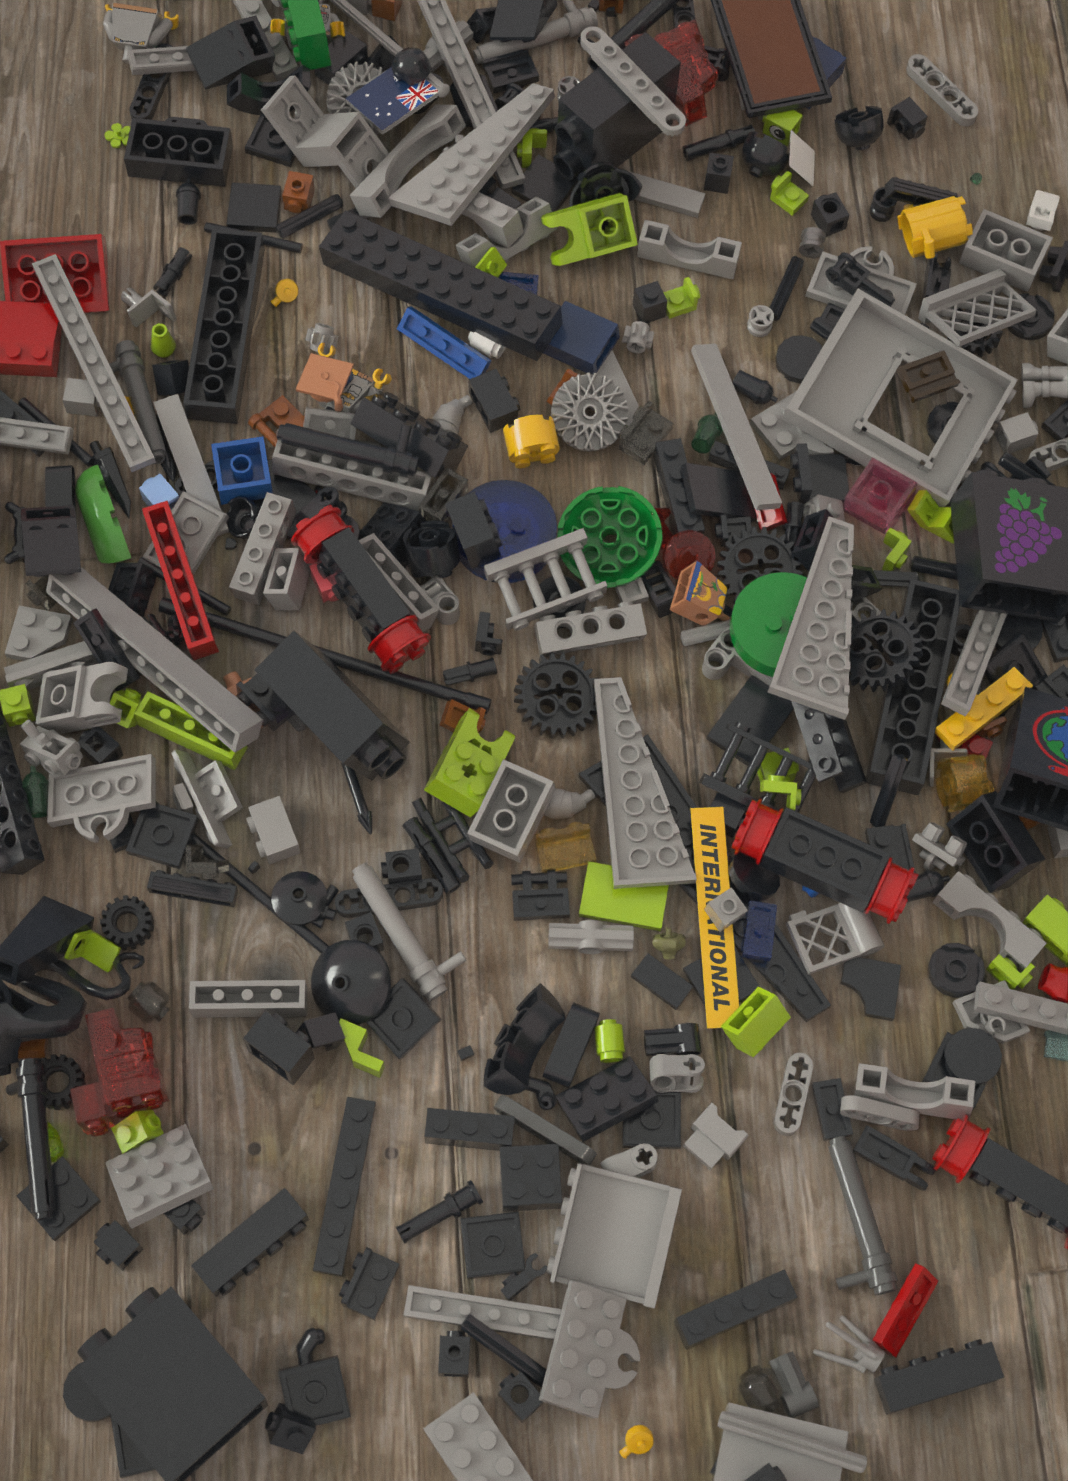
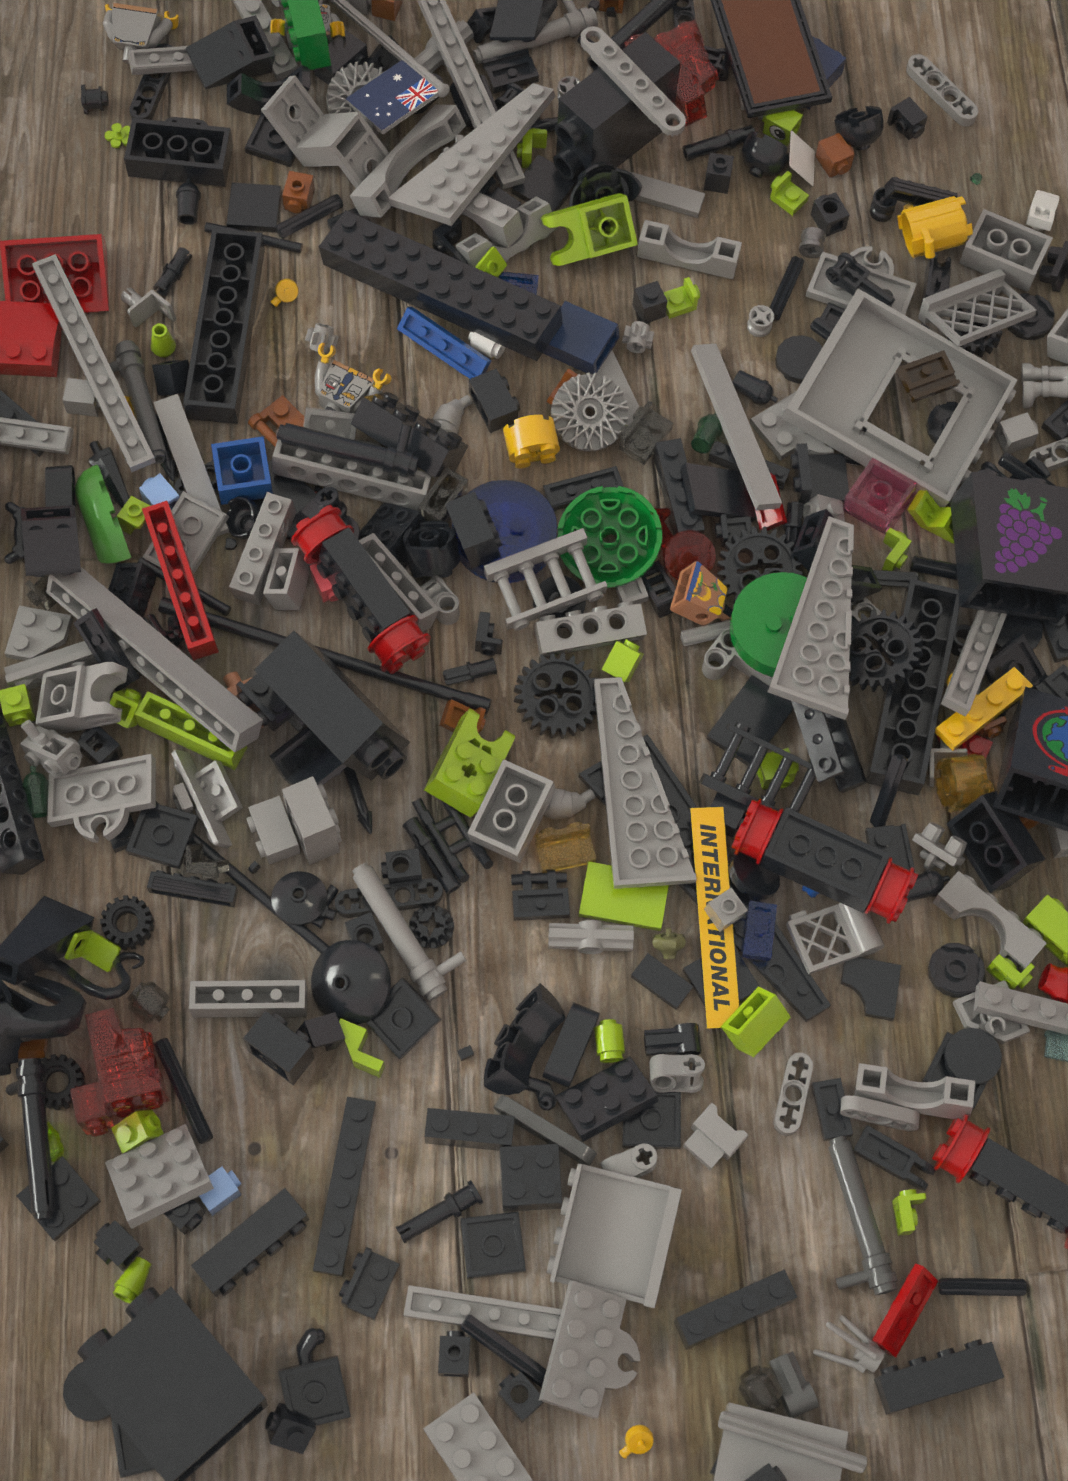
(33, 411): black bar -> none
(93, 98): none -> black brick
(131, 515): none -> lime bracket
(132, 1280): none -> lime cone
(183, 1090): none -> black axle
(224, 1190): none -> light blue brick
(305, 758): none -> black bracket
(312, 819): none -> light grey brick
(325, 379): nougat hat -> none
(411, 65): black hair -> none
(439, 935): none -> black gear
(445, 237): none -> black bracket
(517, 1283): black plate -> none
(564, 492): none -> black tile
(623, 660): none -> lime brick
(777, 784): lime bracket -> none
(835, 155): none -> dark orange brick
(904, 1215): none -> lime bracket
(982, 1286): none -> black axle

